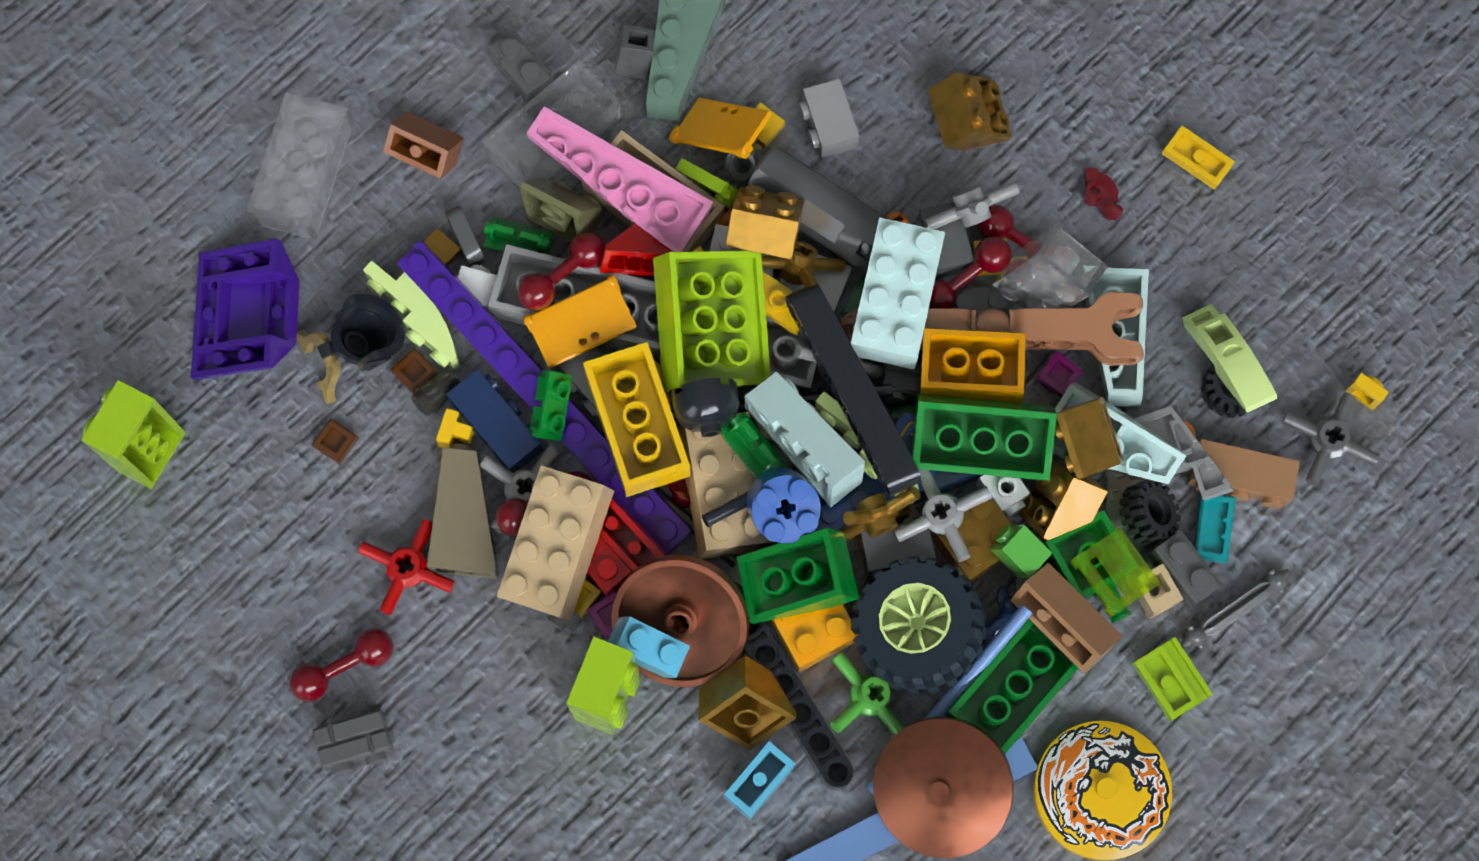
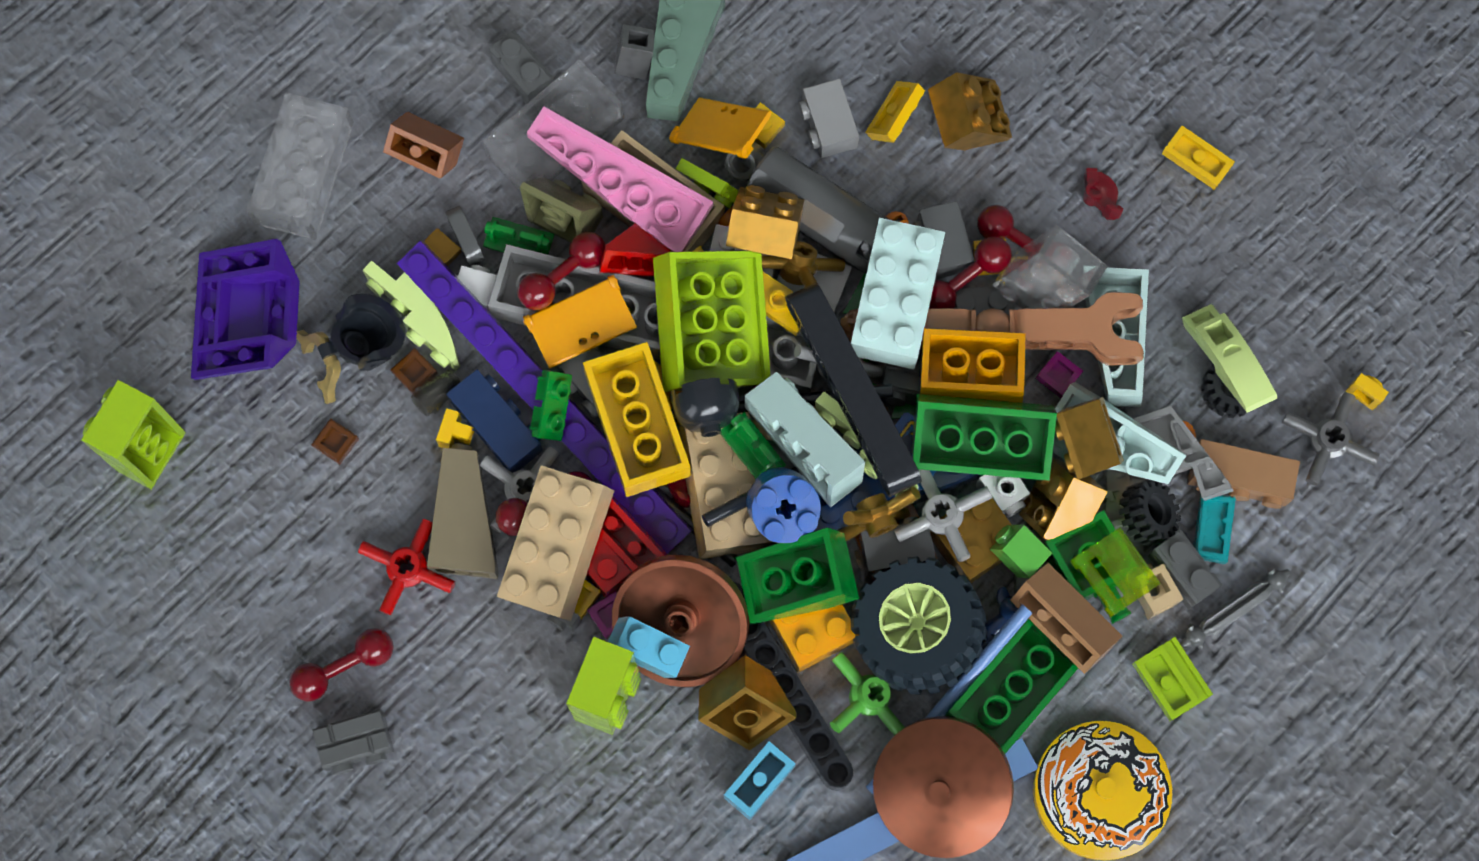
(895, 111): none -> yellow plate
(972, 206): light grey bar -> none

